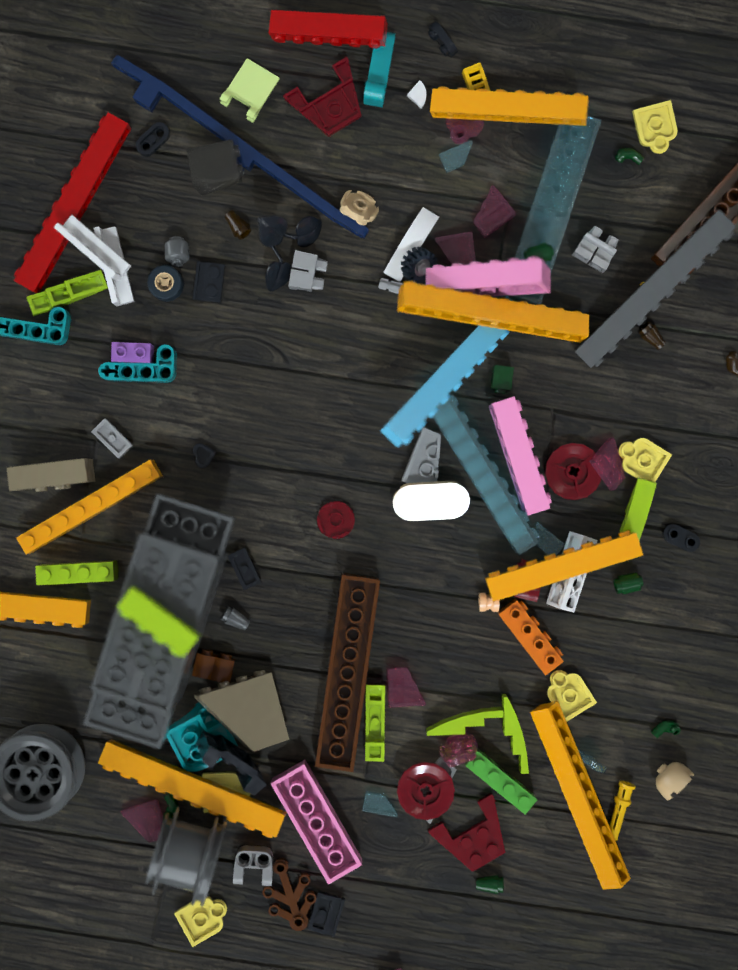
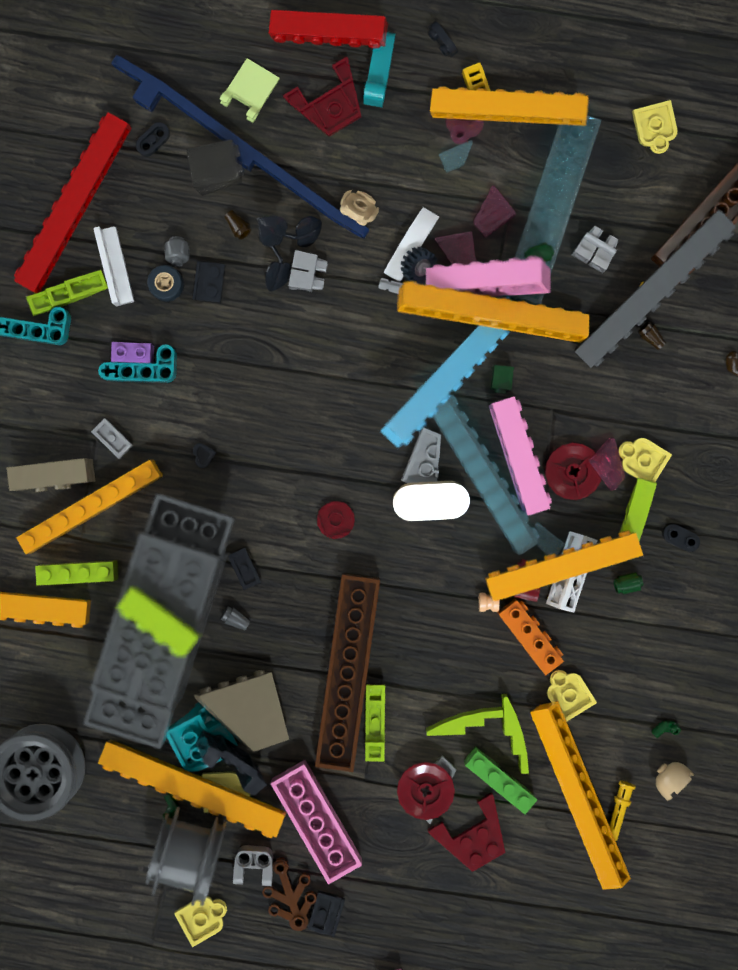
(94, 247): white fence -> none
(145, 819): clear pink wing -> none
(213, 666): reddish brown brick -> none
(378, 804): clear light blue tile -> none
(402, 689): clear pink wing -> none
(418, 94): white tile -> none
(452, 755): clear pink plate -> none
(490, 884): dark green cone -> none
(592, 763): clear light blue tile -> none
(629, 153): dark green arm -> none

